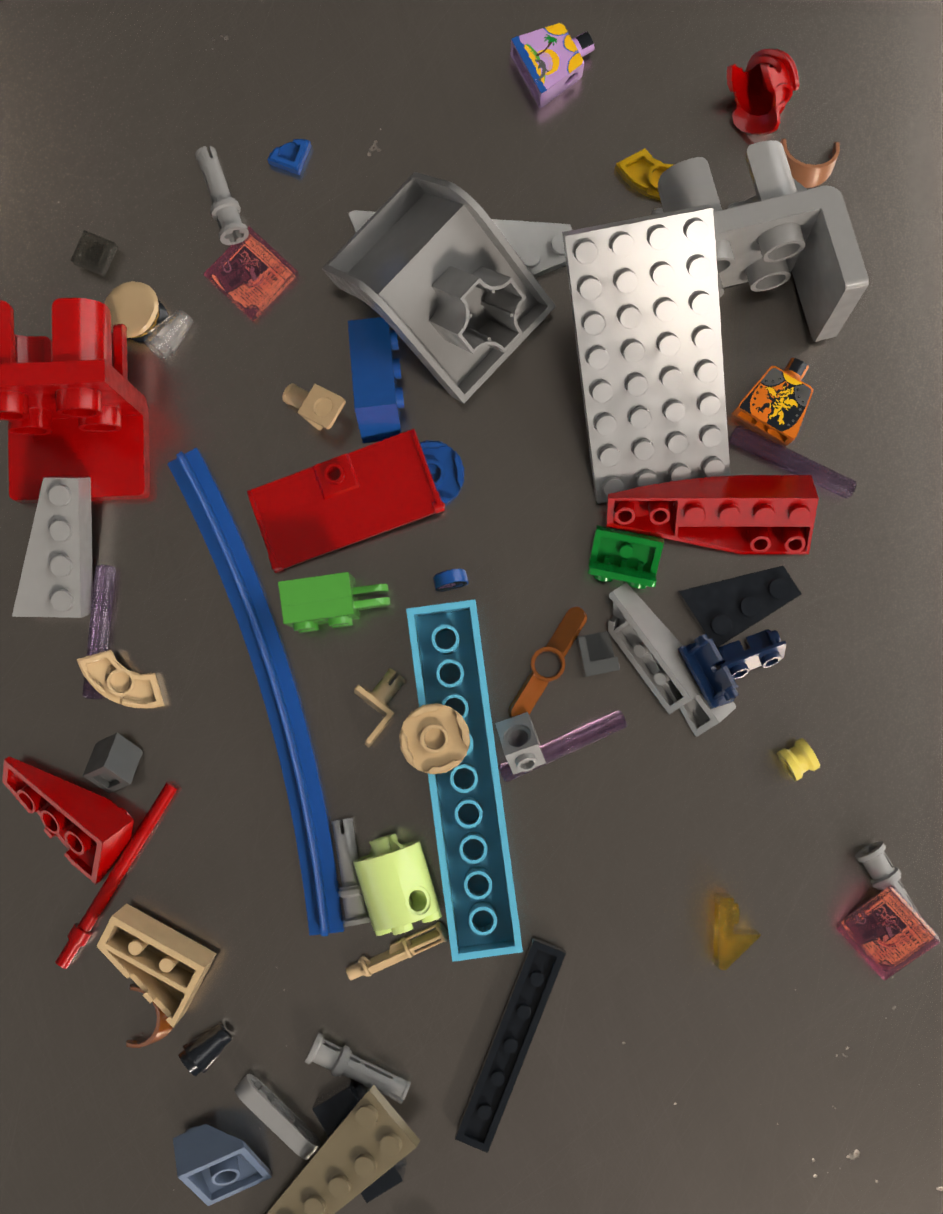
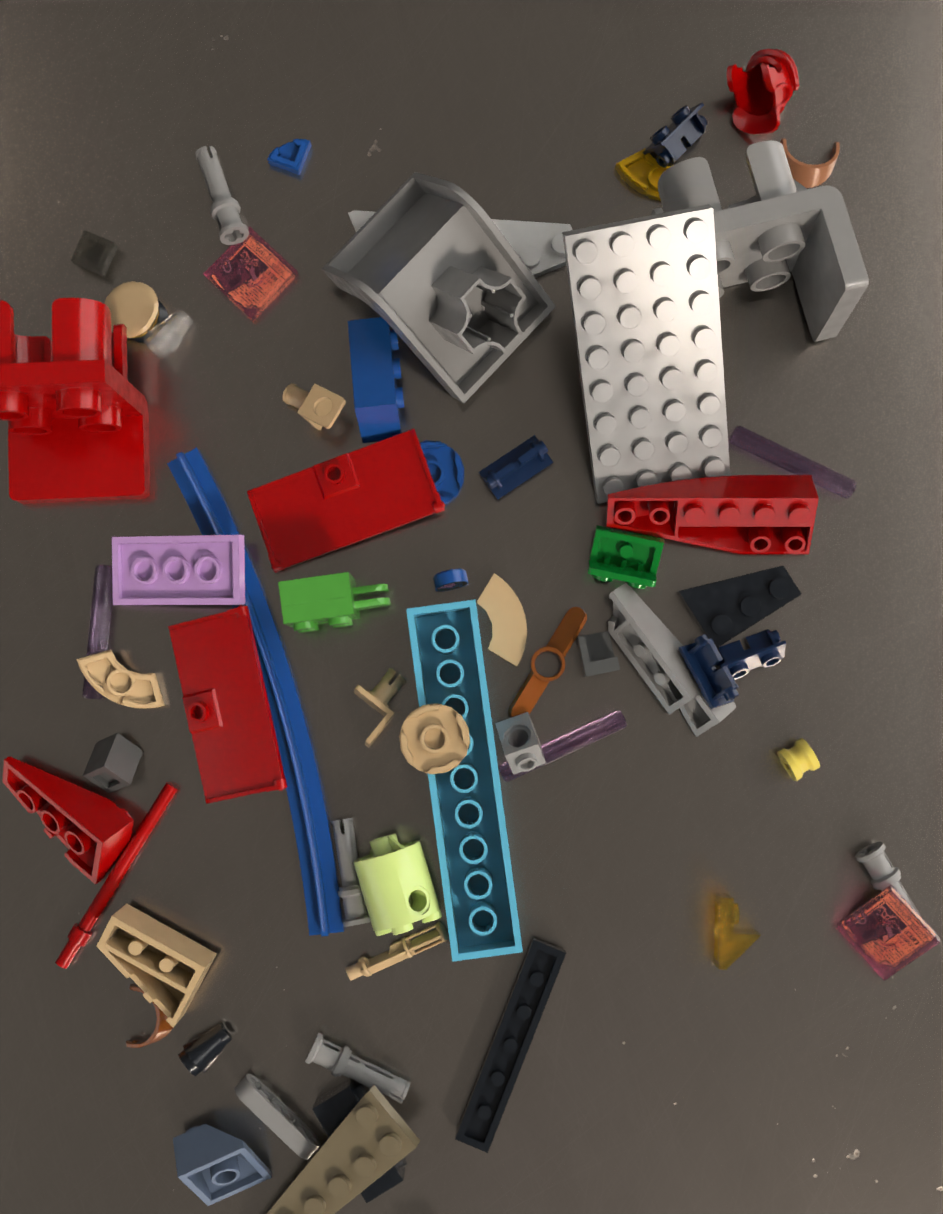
(59, 553): light grey wedge -> none
(178, 570): none -> lavender plate
(227, 705): none -> red door
(507, 620): none -> tan tile
(516, 467): none -> dark blue hinge
(550, 60): torso -> none
(686, 126): none -> dark blue hinge
(778, 402): torso -> none

